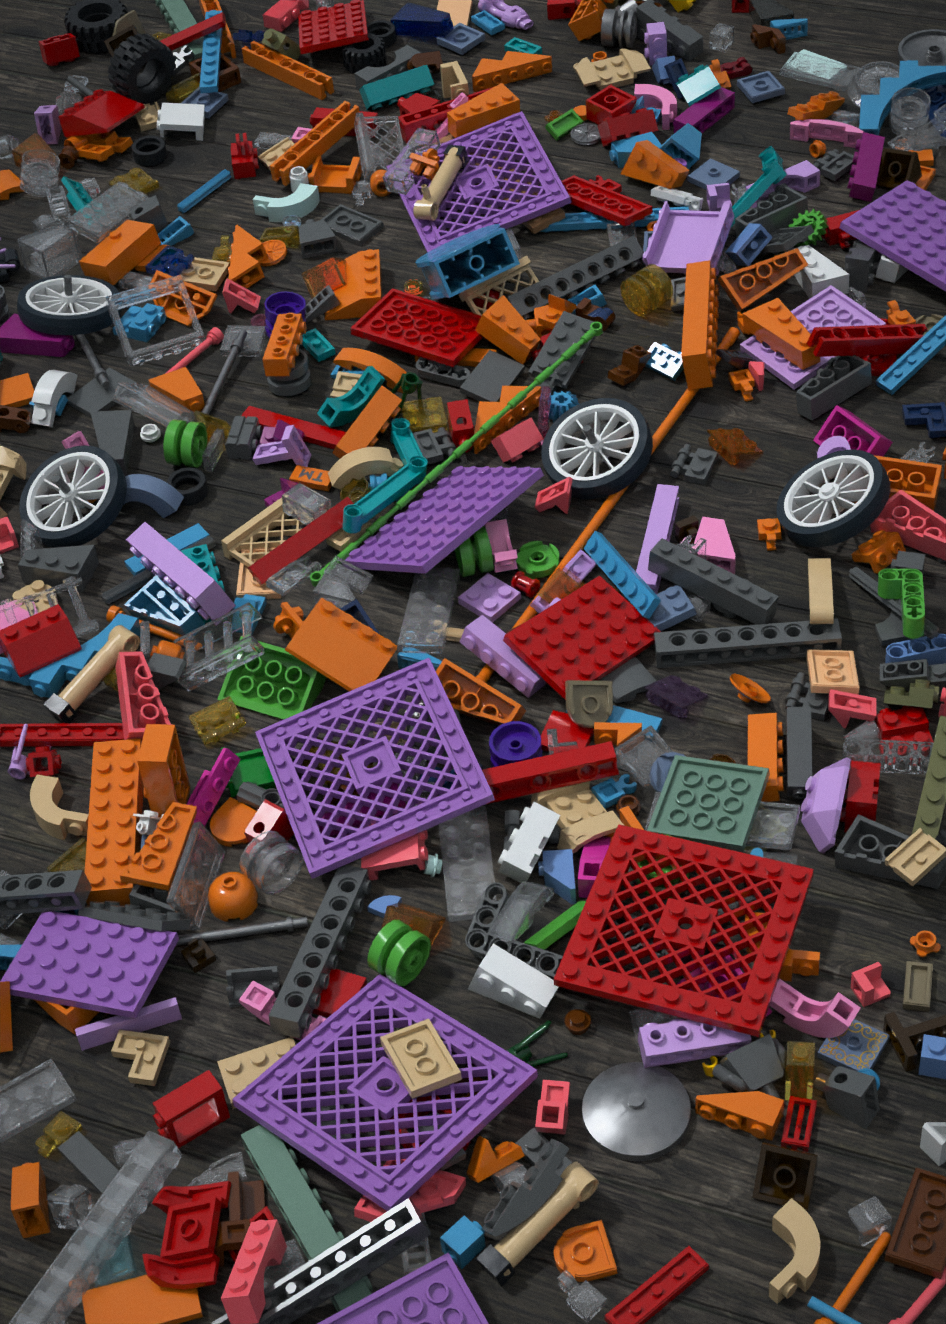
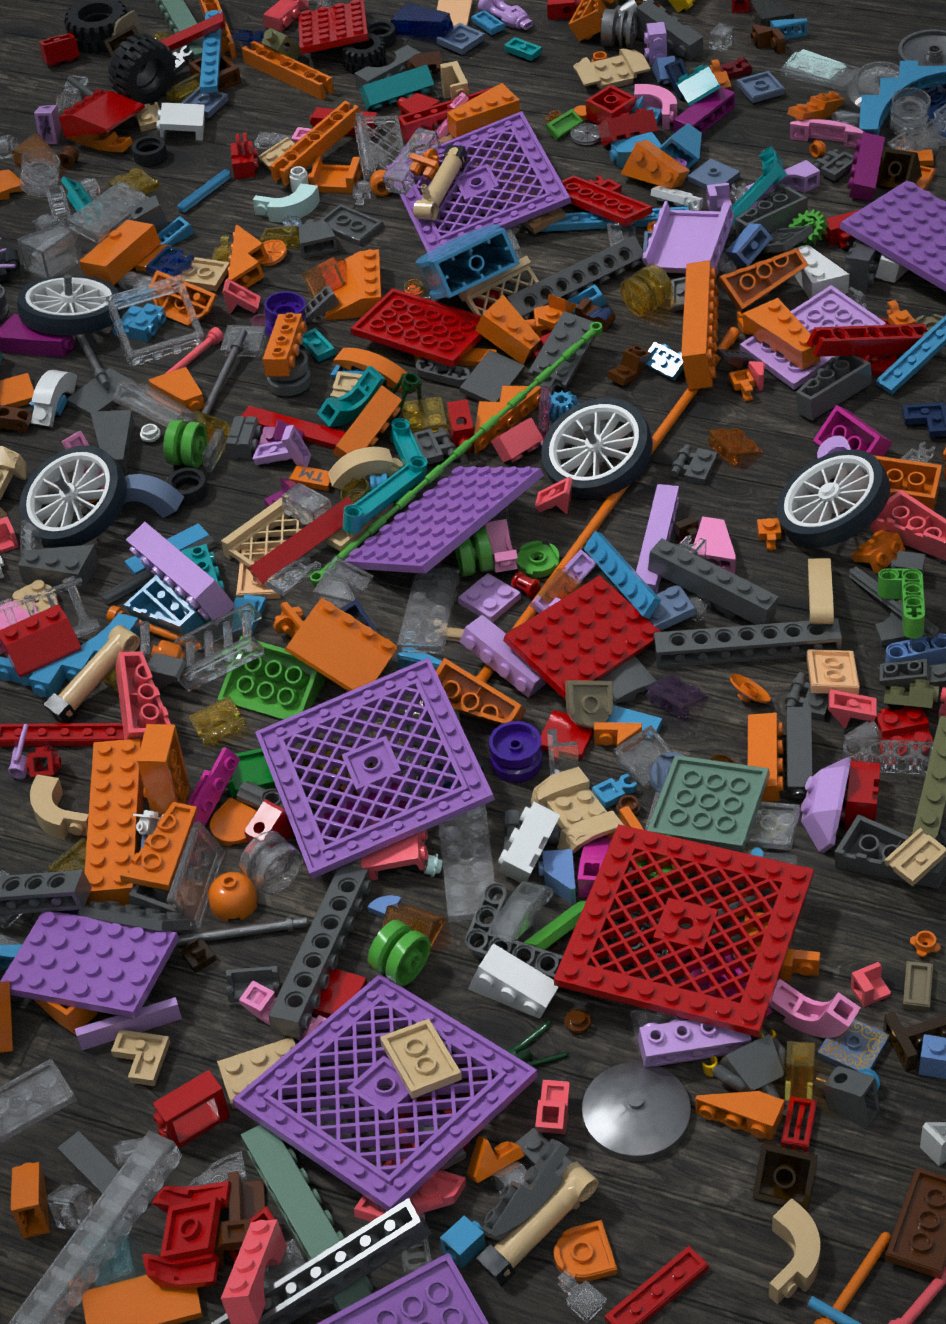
(56, 1133): clear yellow plate -> none
(89, 150): orange plate -> none
(511, 68): orange slope -> none
(552, 771): red piece -> none
(870, 1219): clear panel -> none

